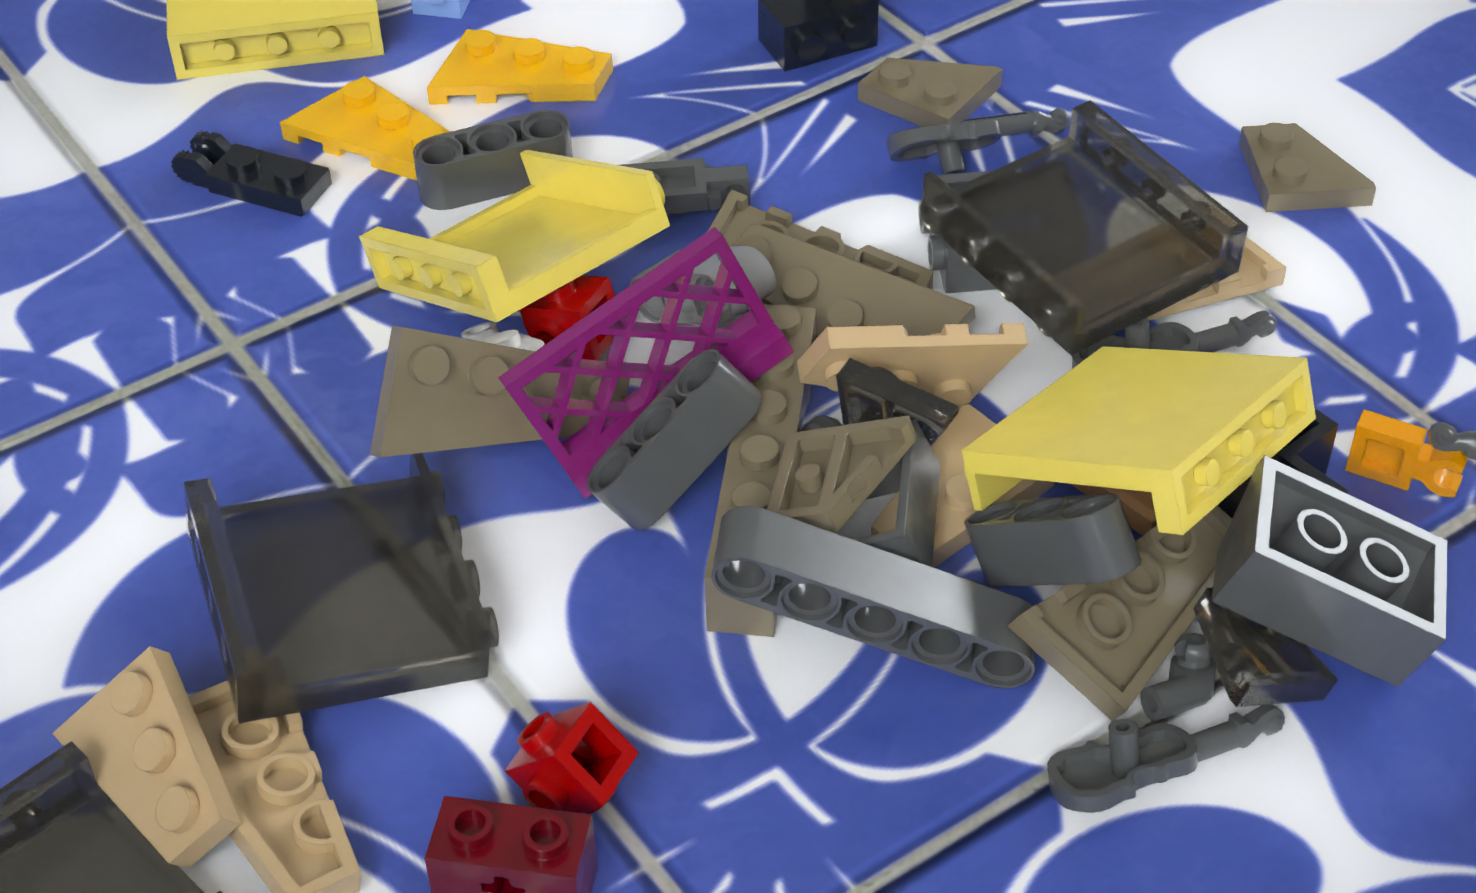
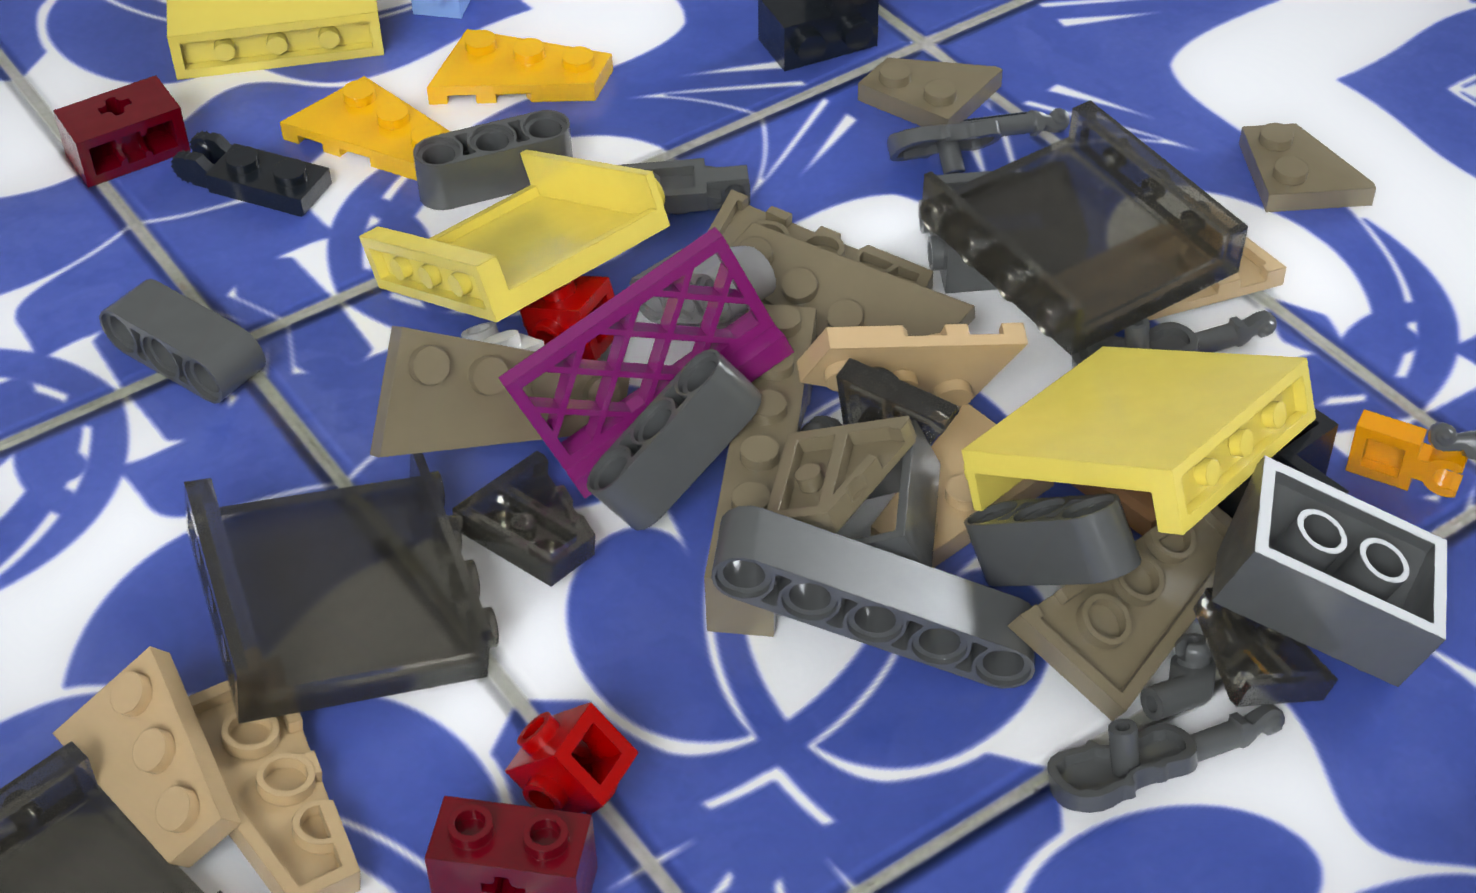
(122, 130): none -> dark red brick
(182, 340): none -> dark grey beam
(528, 521): none -> clear smoke wing

